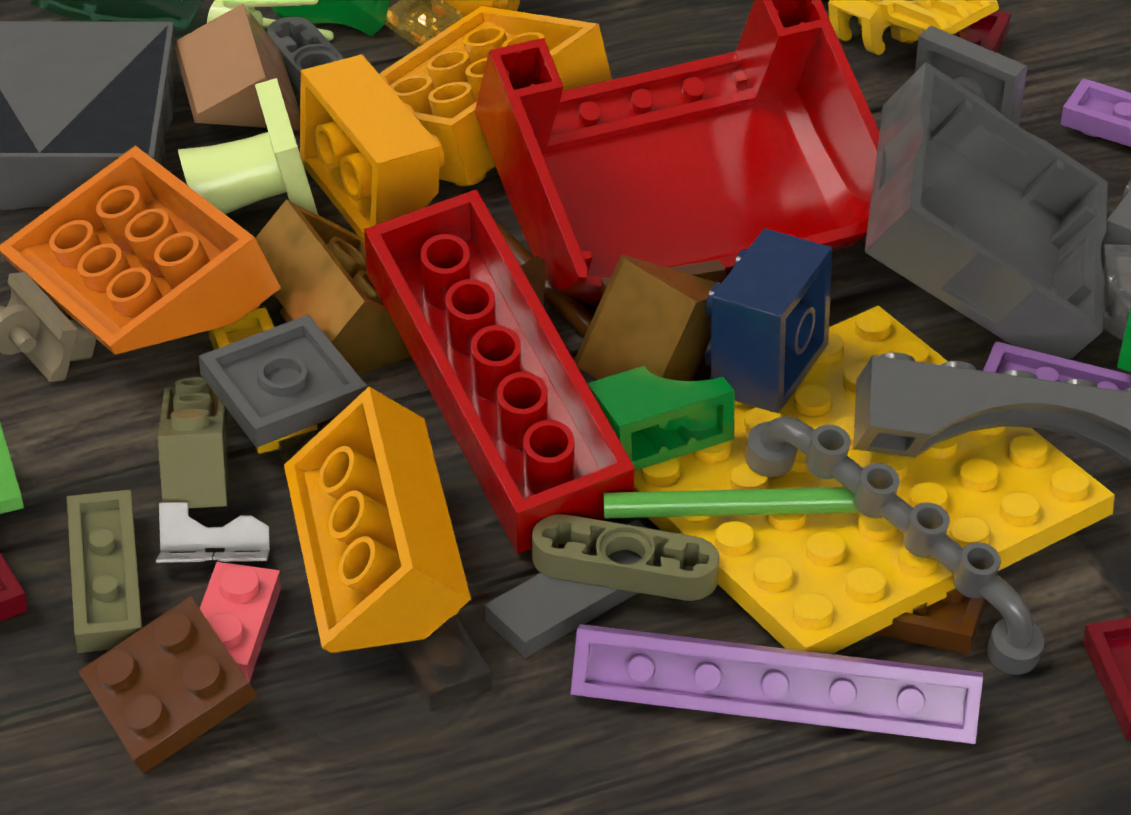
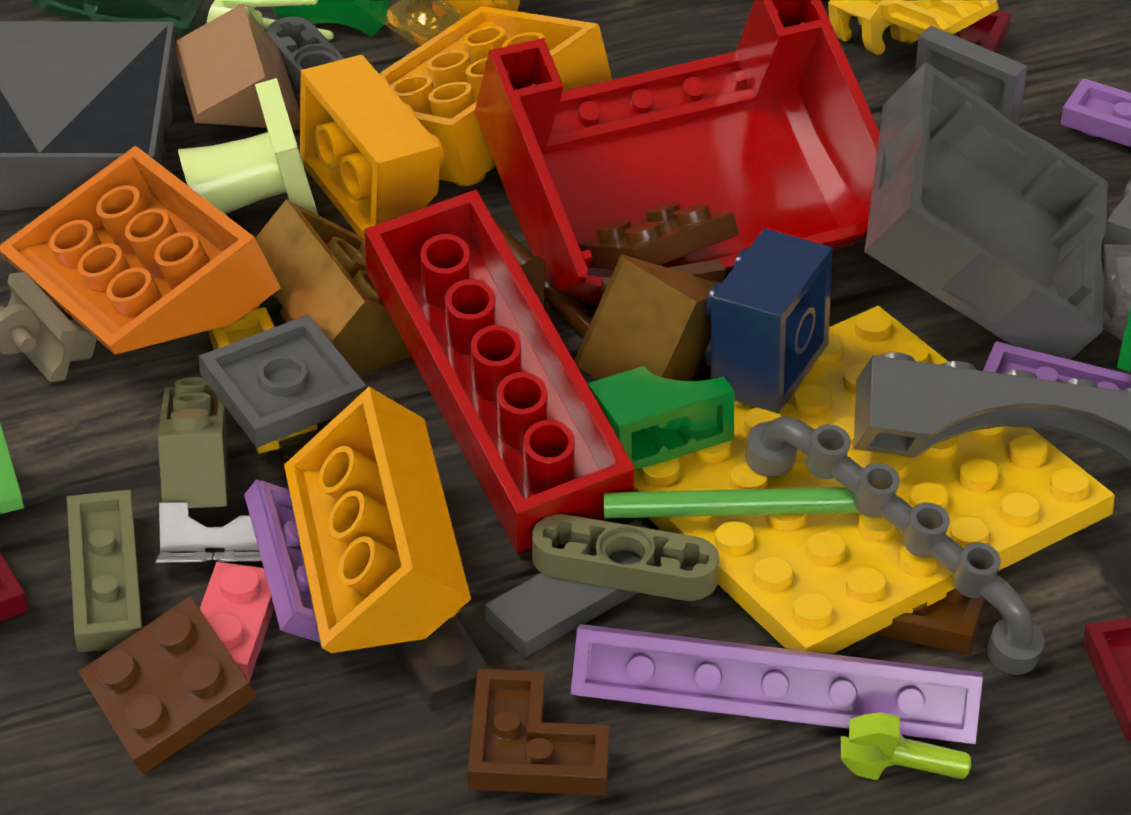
(282, 558): none -> medium lavender tile
(521, 752): none -> reddish brown plate
(662, 236): none -> reddish brown plate
(877, 743): none -> lime bar

